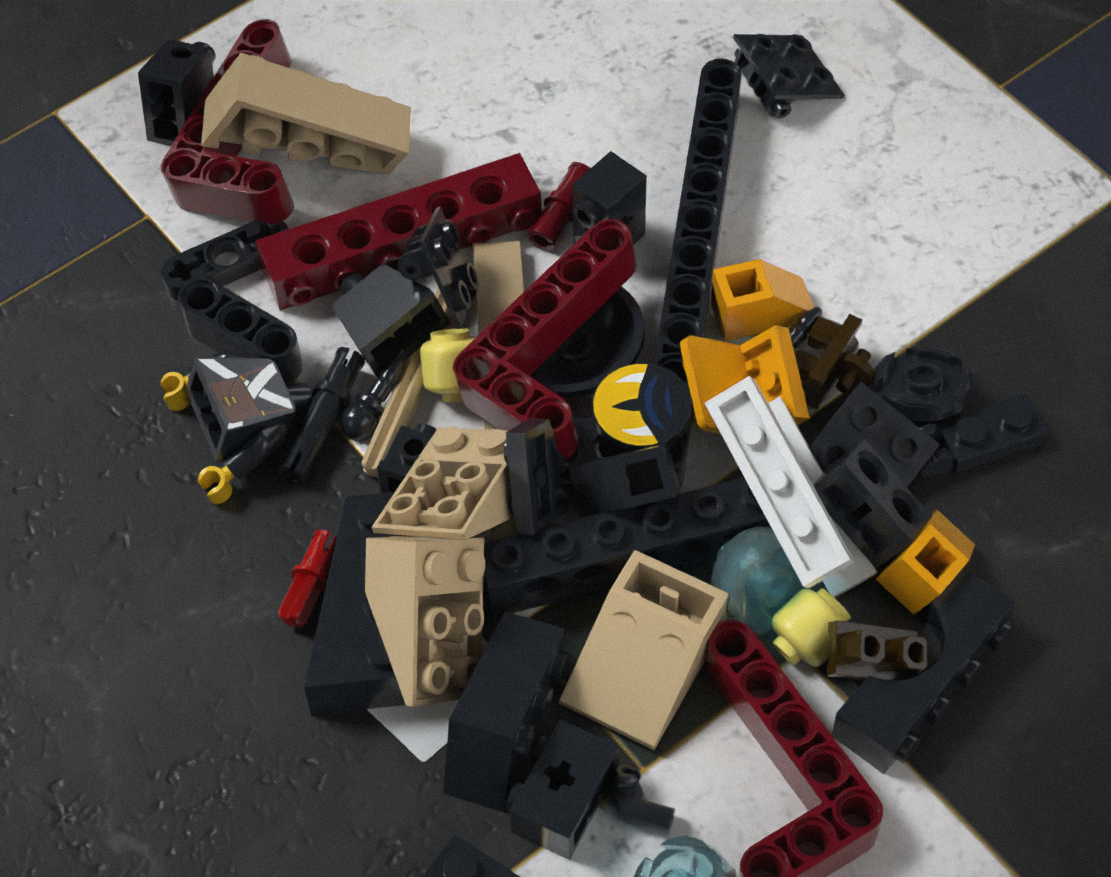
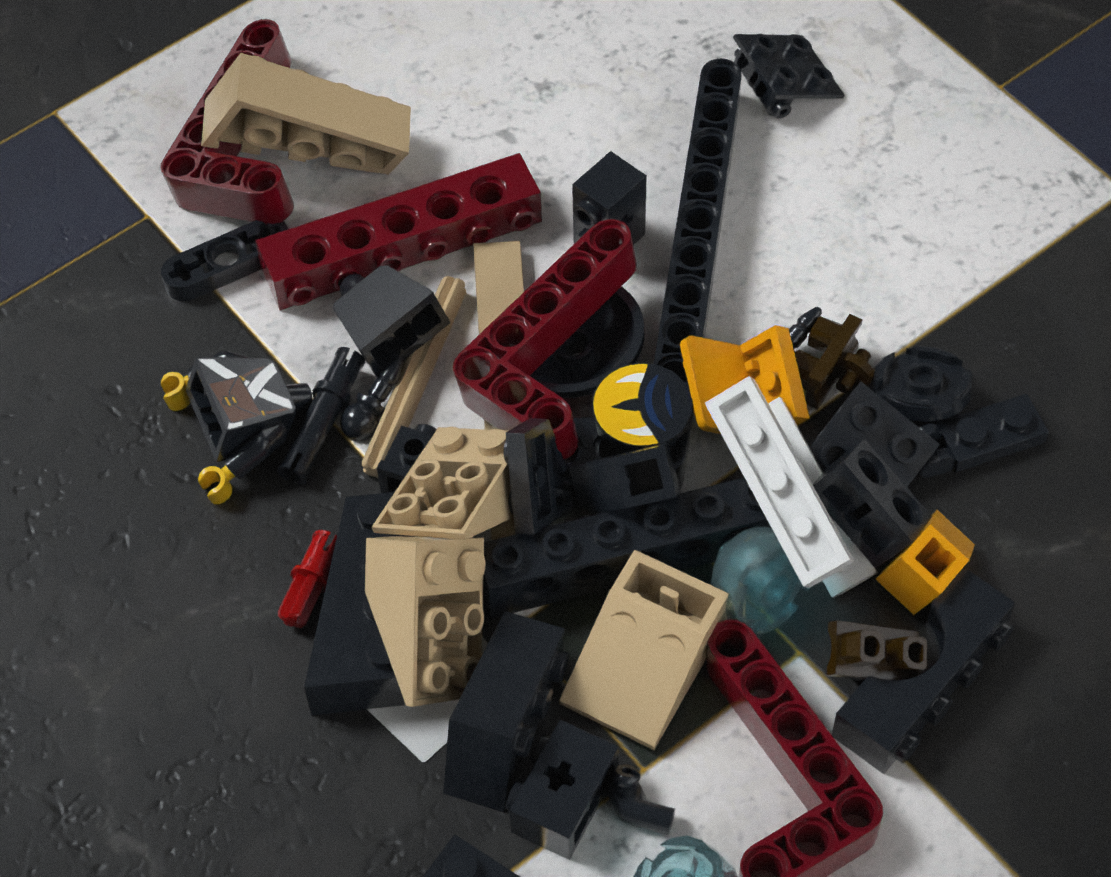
(173, 86): black torso -> none
(238, 326): black beam -> none
(436, 253): black hinge -> none
(438, 360): light yellow head -> none
(557, 210): dark red pin -> none
(756, 297): light orange slope -> none
(804, 626): light yellow head -> none

